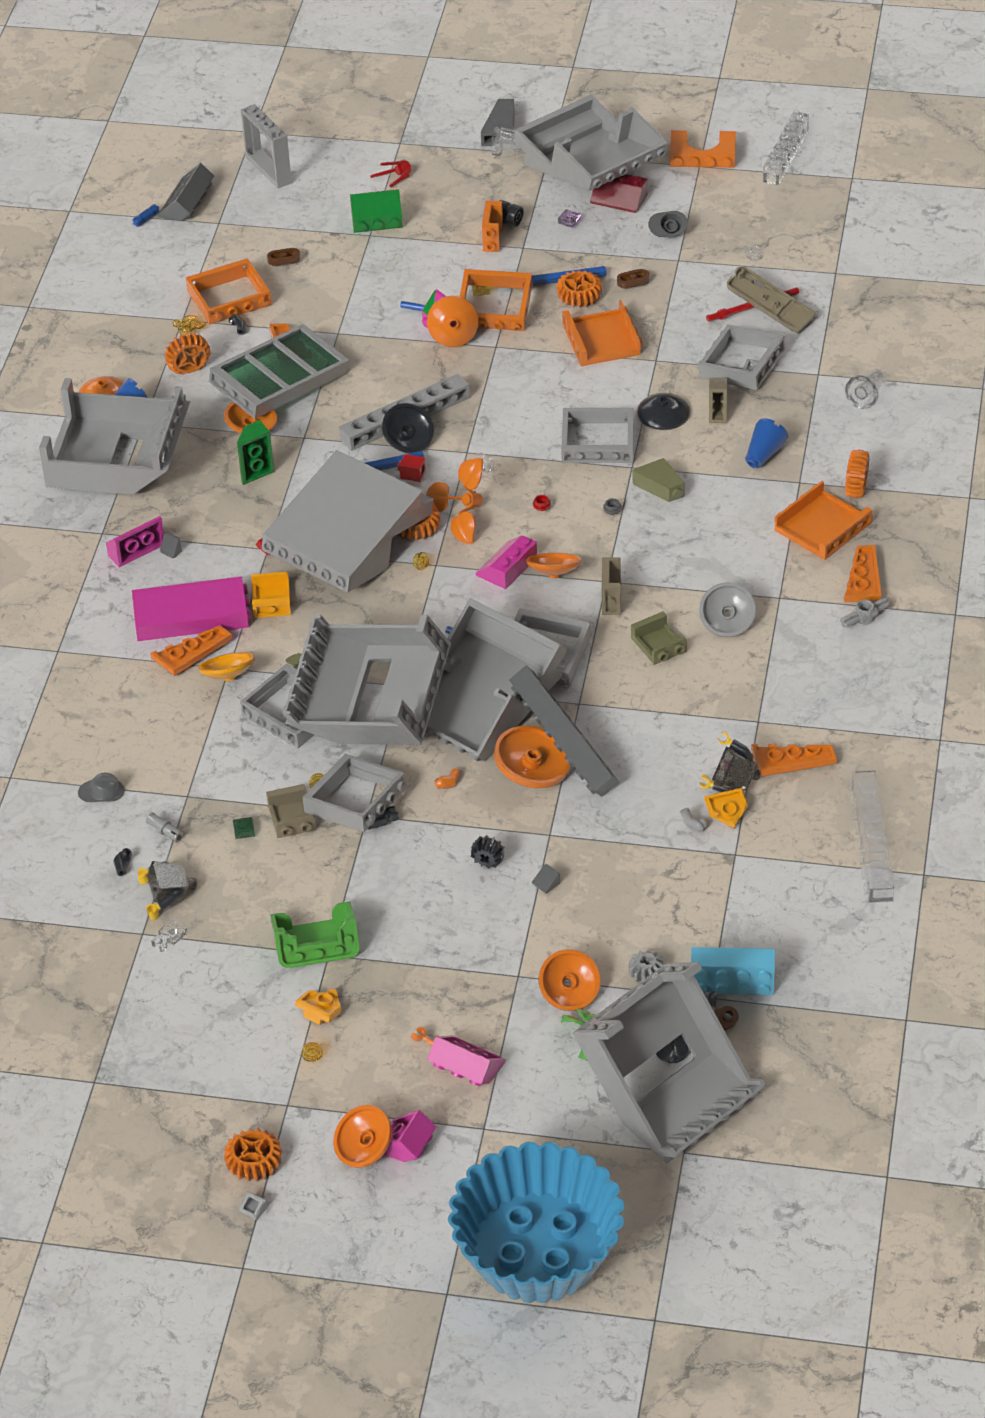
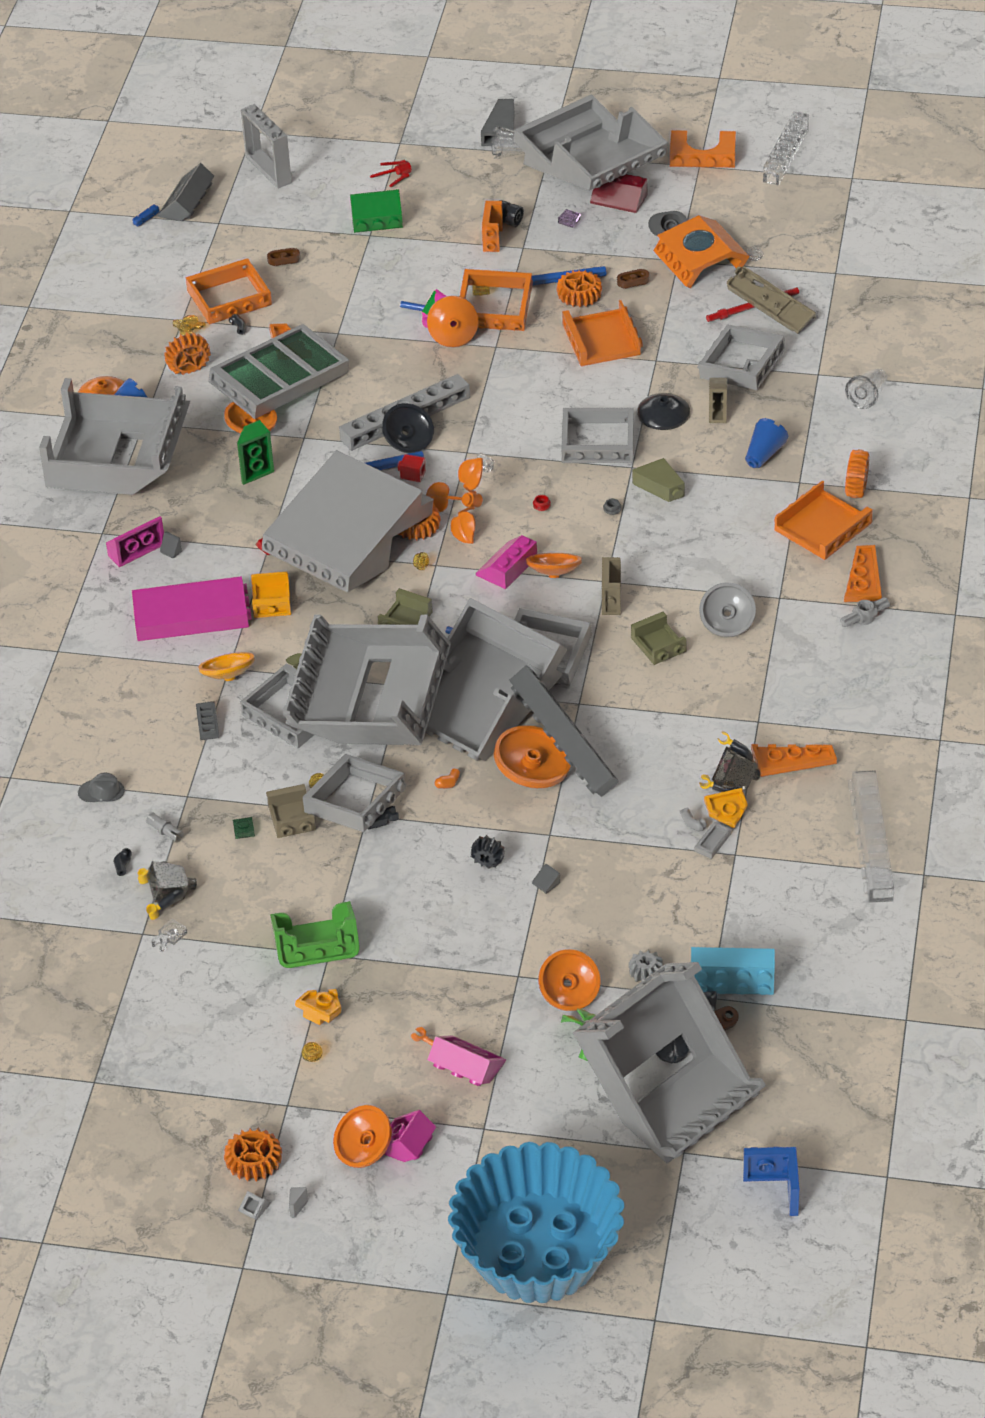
(191, 650): orange wing -> none
(207, 710): none -> dark grey slope
(297, 1199): none -> light grey slope
(406, 609): none -> olive panel
(696, 246): none -> orange panel
(712, 840): none -> light grey tile
(781, 1167): none -> blue bracket

